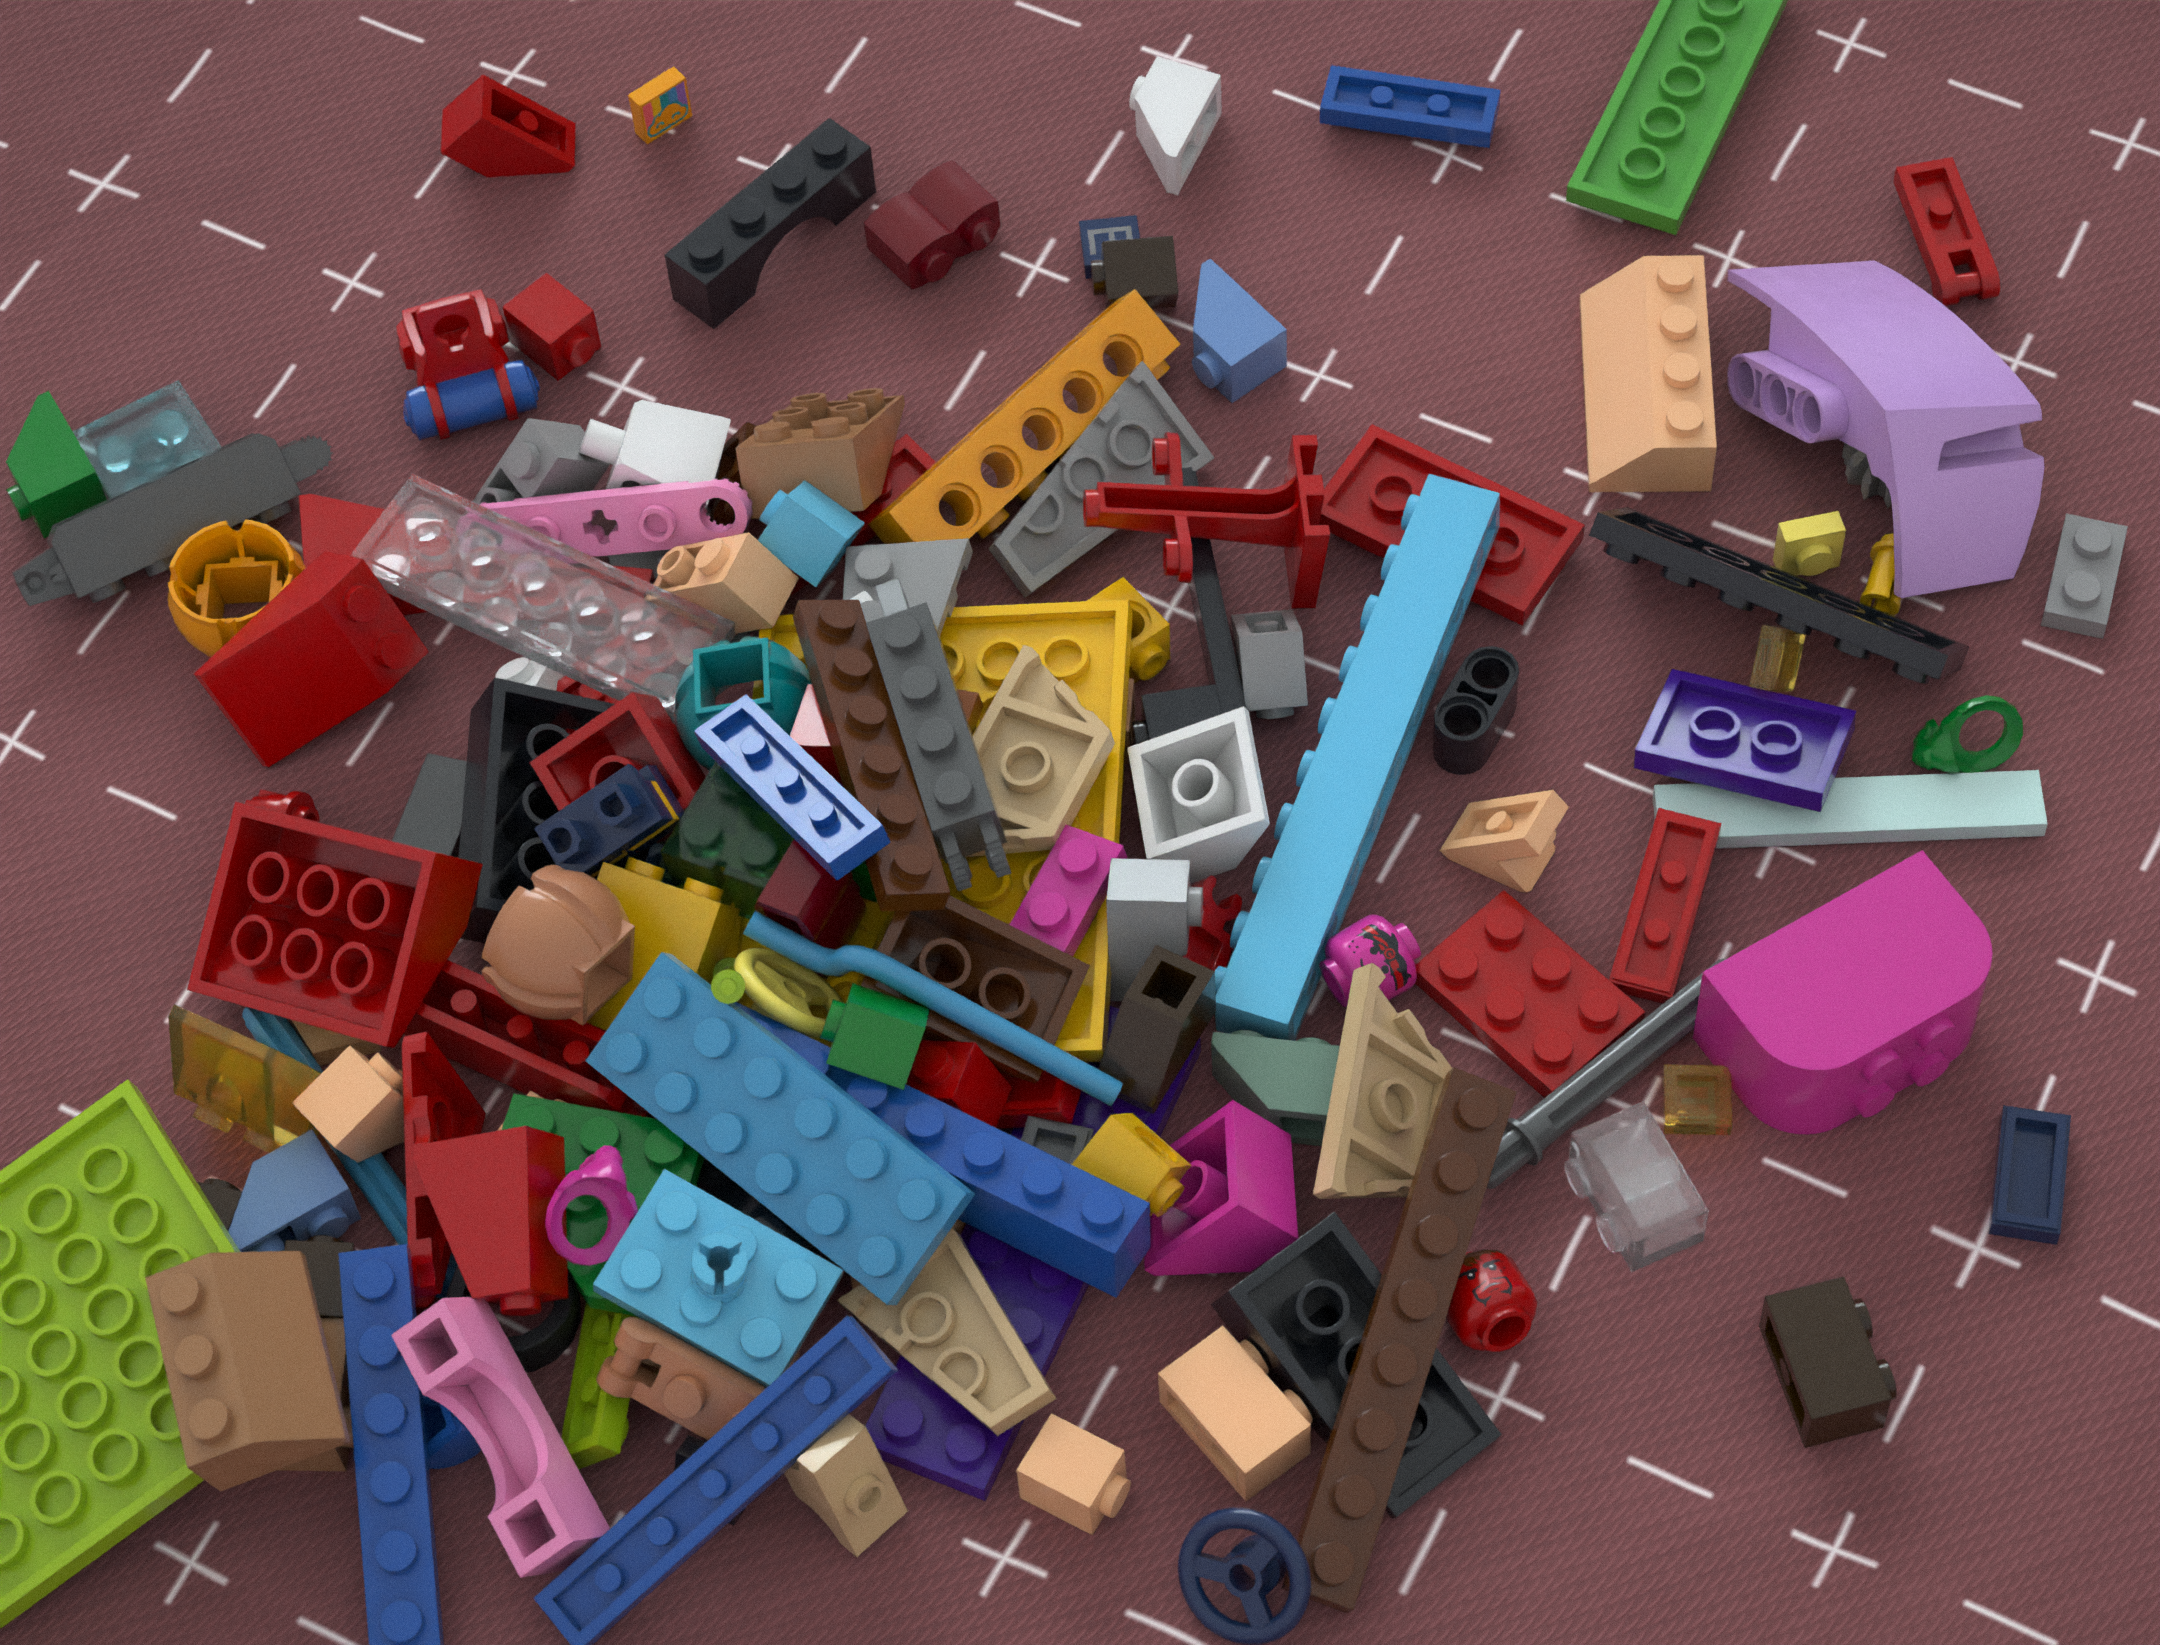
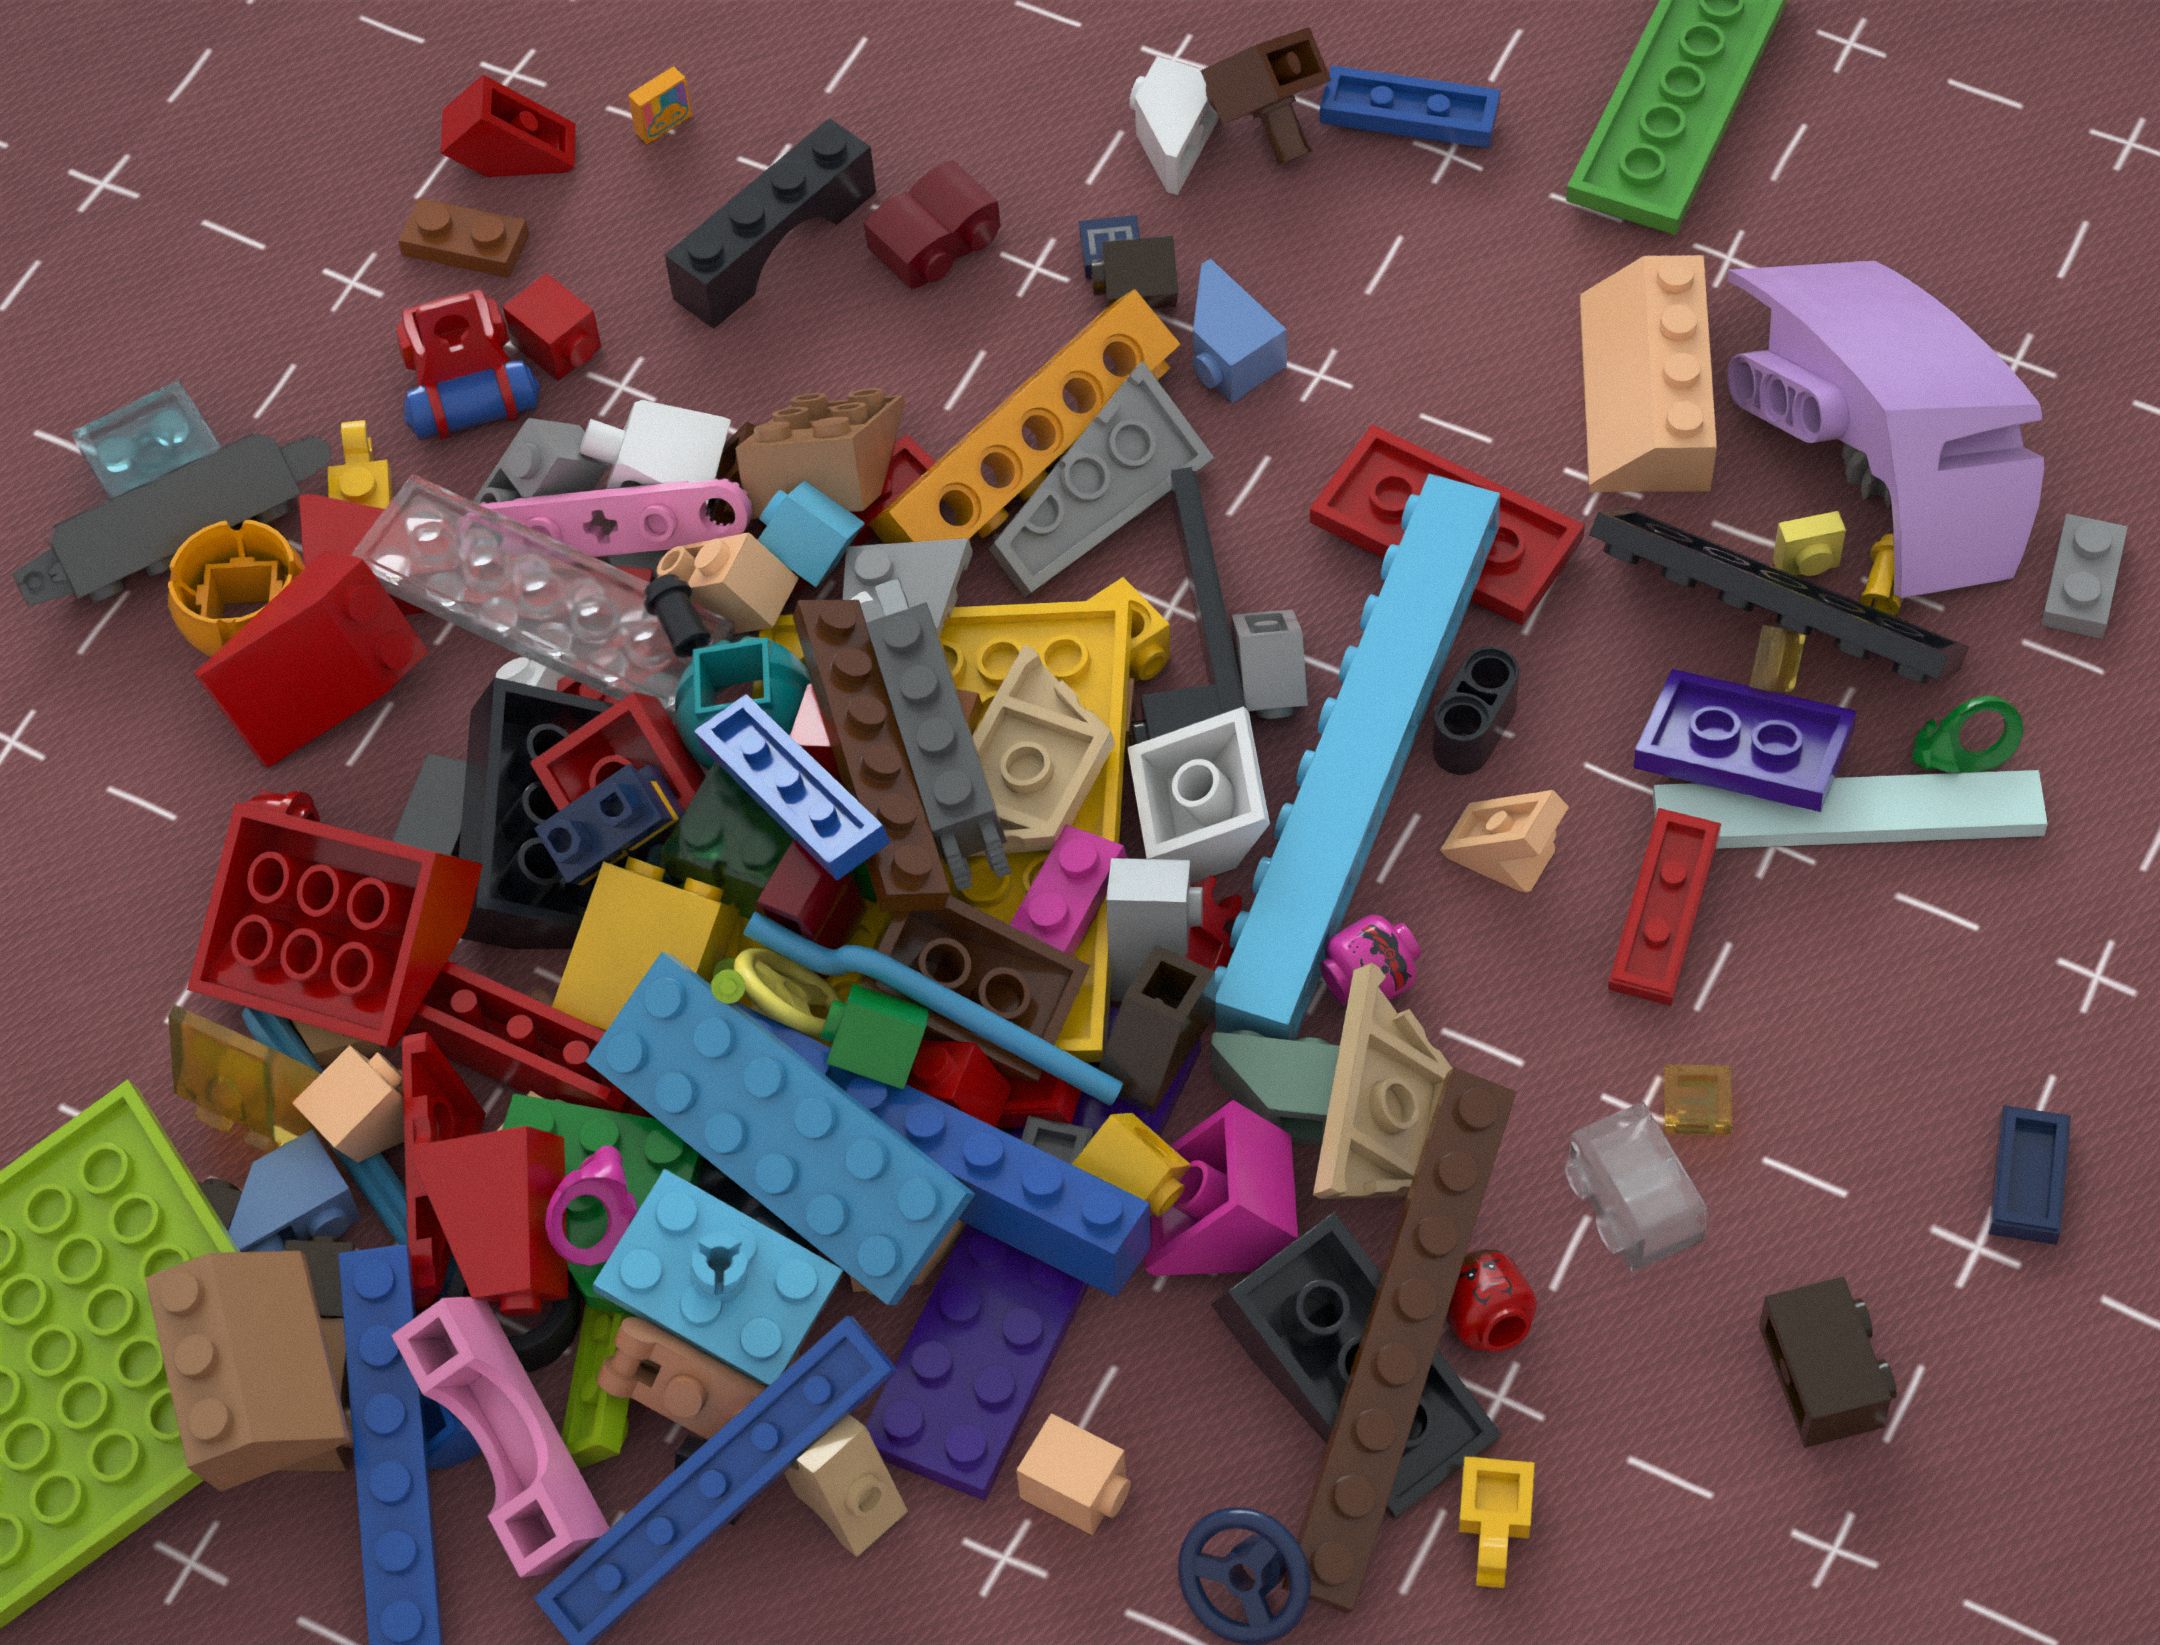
(50, 469): green slope -> none
(360, 478): none -> yellow plate
(463, 237): none -> dark orange plate
(560, 946): nougat piece -> none
(671, 603): none -> black pin
(959, 1337): tan wing -> none
(1236, 1411): light nougat brick -> none
(1265, 84): none -> reddish brown brick
(1268, 517): red piece -> none
(1496, 1506): none -> yellow plate
(1526, 994): red plate -> none
(1595, 1082): dark grey axle -> none
(1848, 1001): dark pink brick -> none
(1946, 230): red plate -> none

